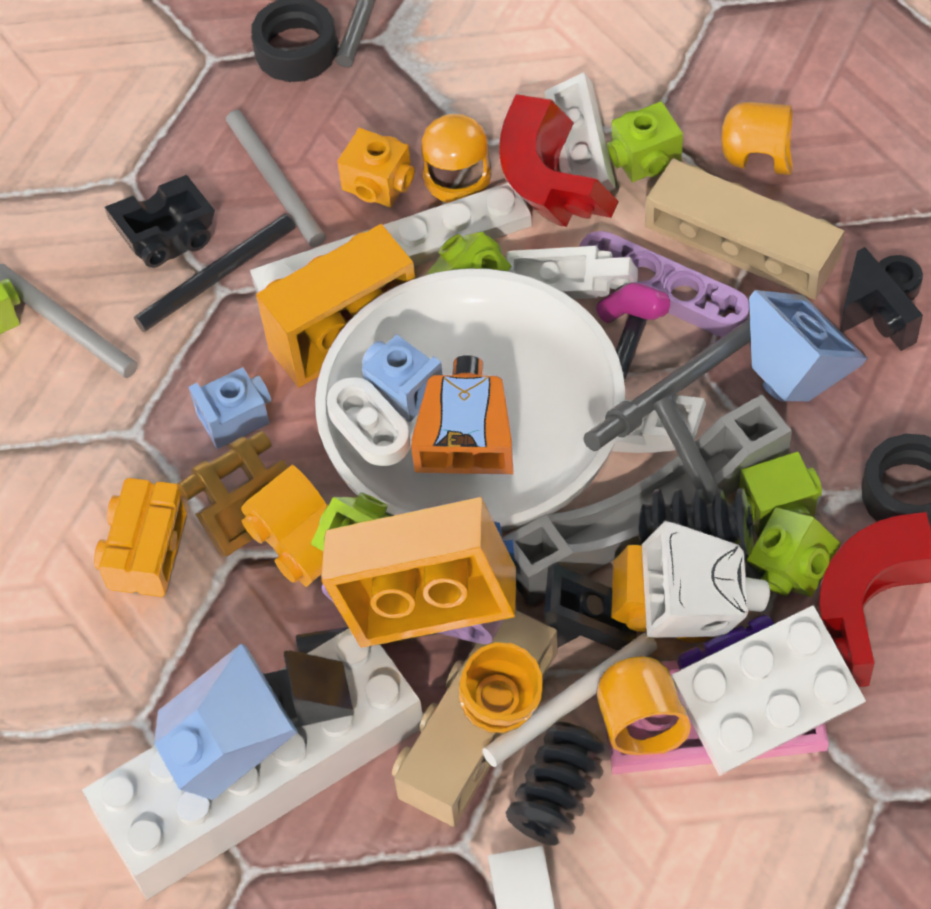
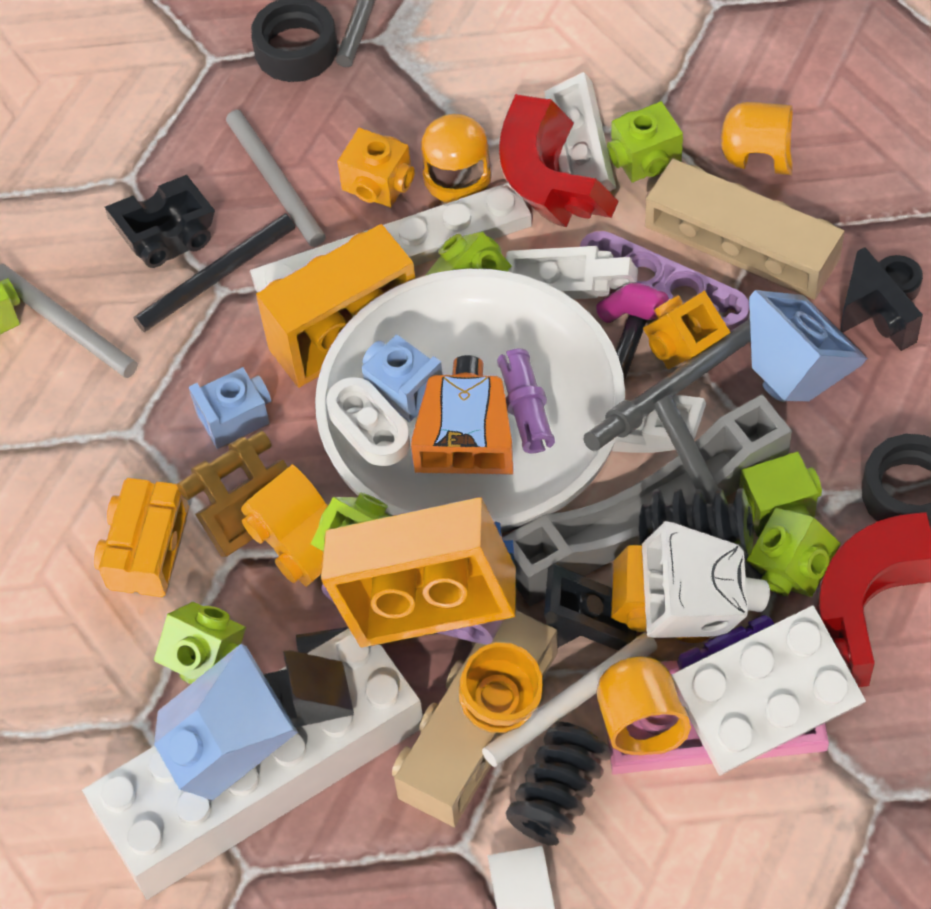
(197, 639): none -> lime brick
(526, 401): none -> medium lavender pin
(684, 329): none -> light orange brick

